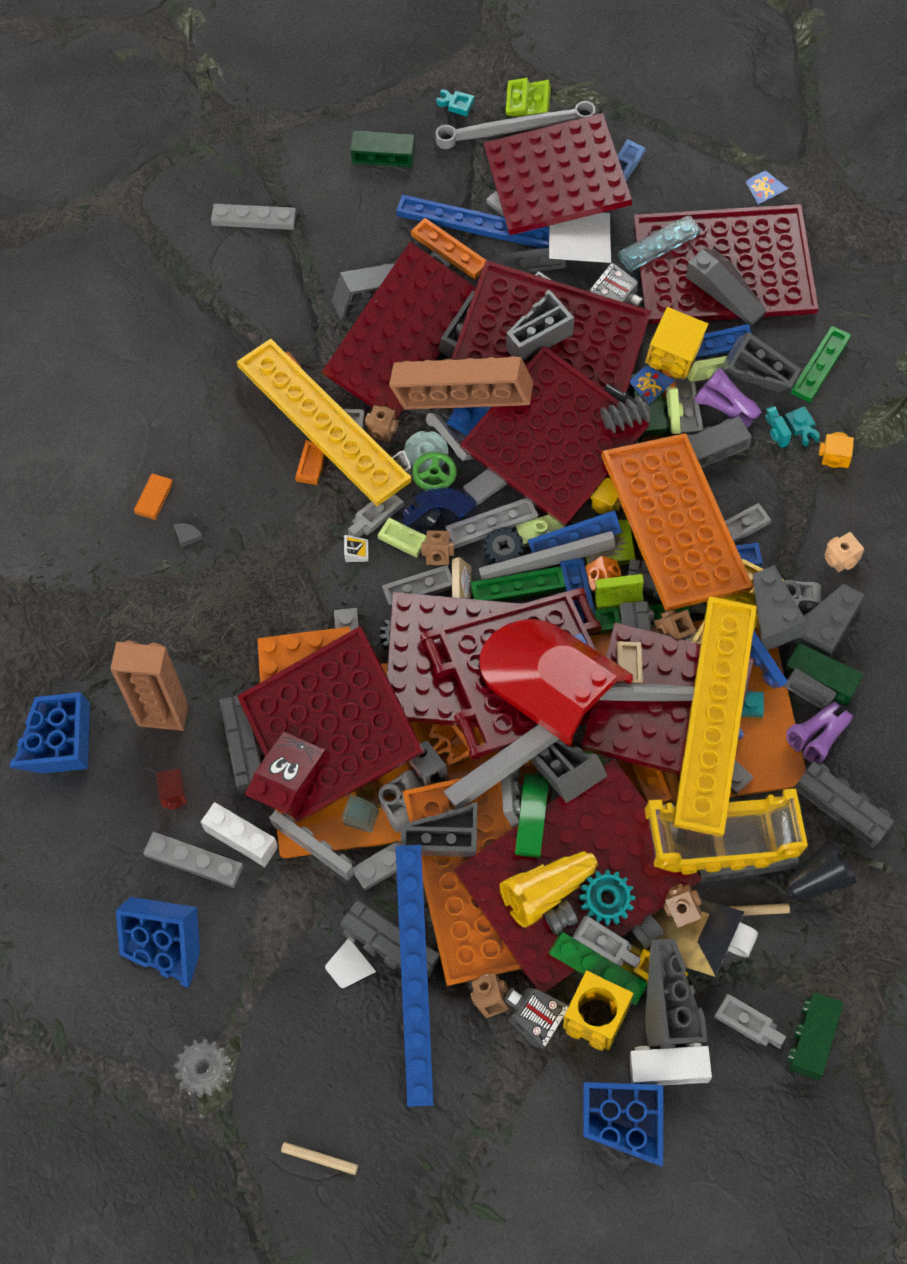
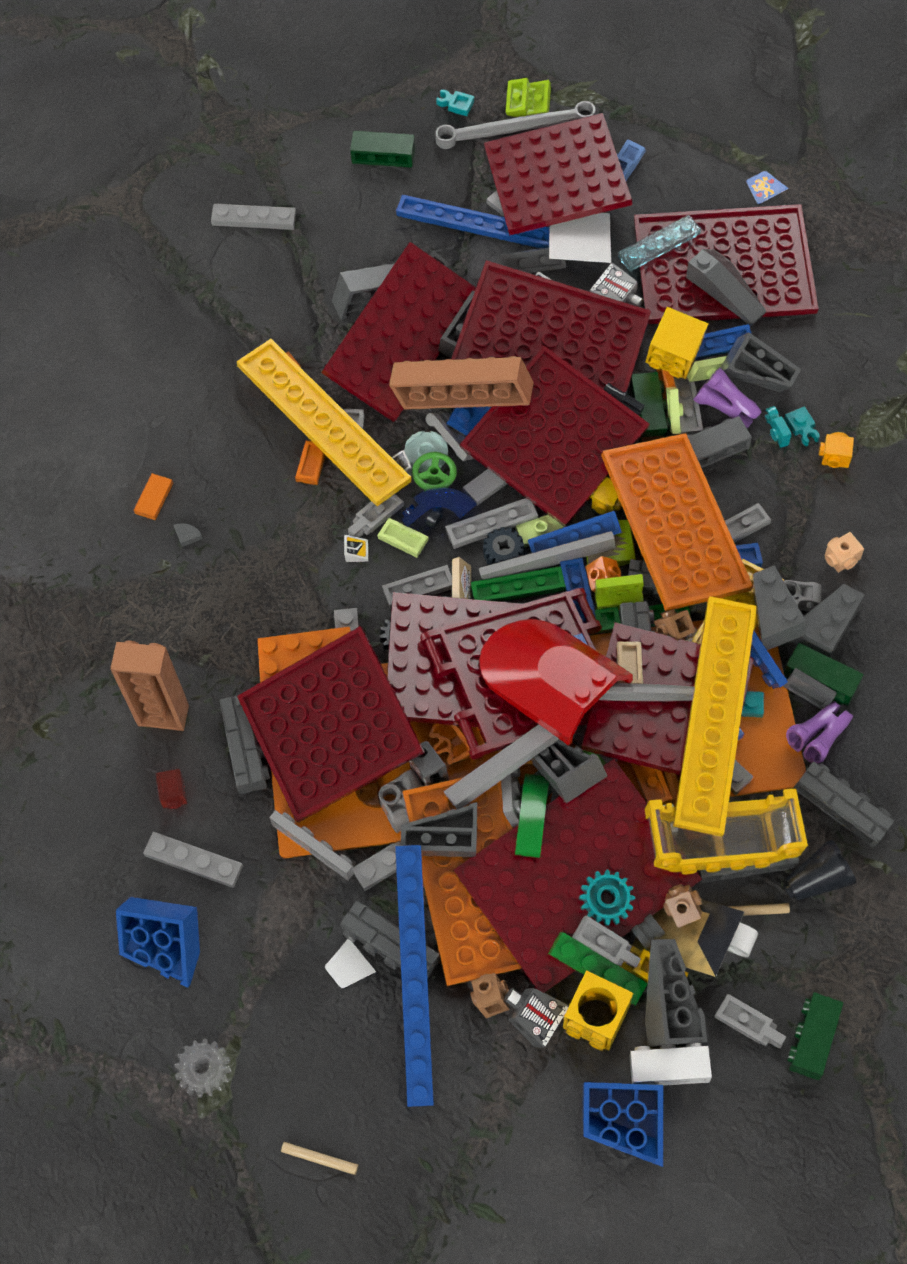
(55, 735): blue wedge -> none
(239, 834): white brick -> none
(286, 774): dark red slope -> none
(360, 814): clear light blue brick -> none
(381, 423): medium nougat brick -> none
(437, 548): medium nougat brick -> none
(449, 248): orange plate -> none
(542, 326): dark grey wedge -> none
(544, 887): yellow cone -> none
(561, 917): dark grey wheel -> none
(625, 413): dark grey piece -> none
(650, 383): blue sticker -> none
(821, 364): green plate -> none

